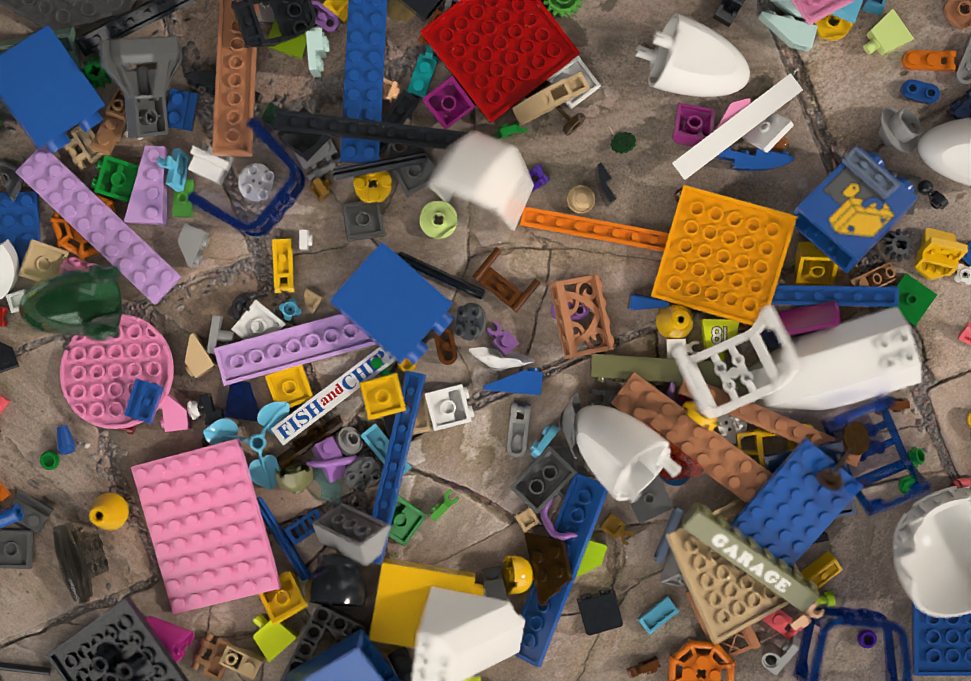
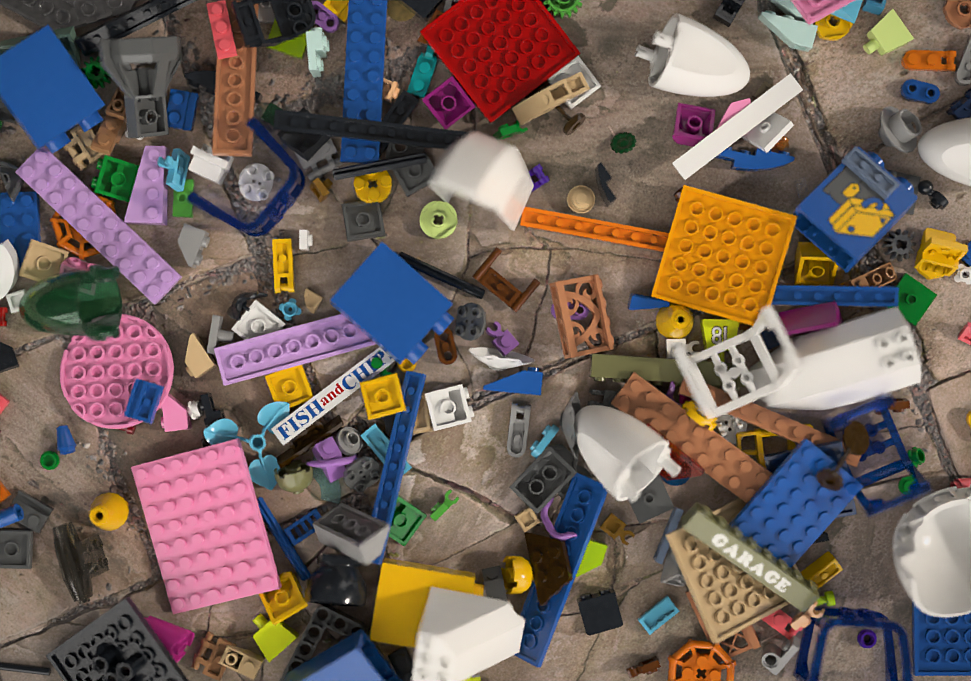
(221, 29): none -> coral plate
(241, 402): clear blue wing -> none

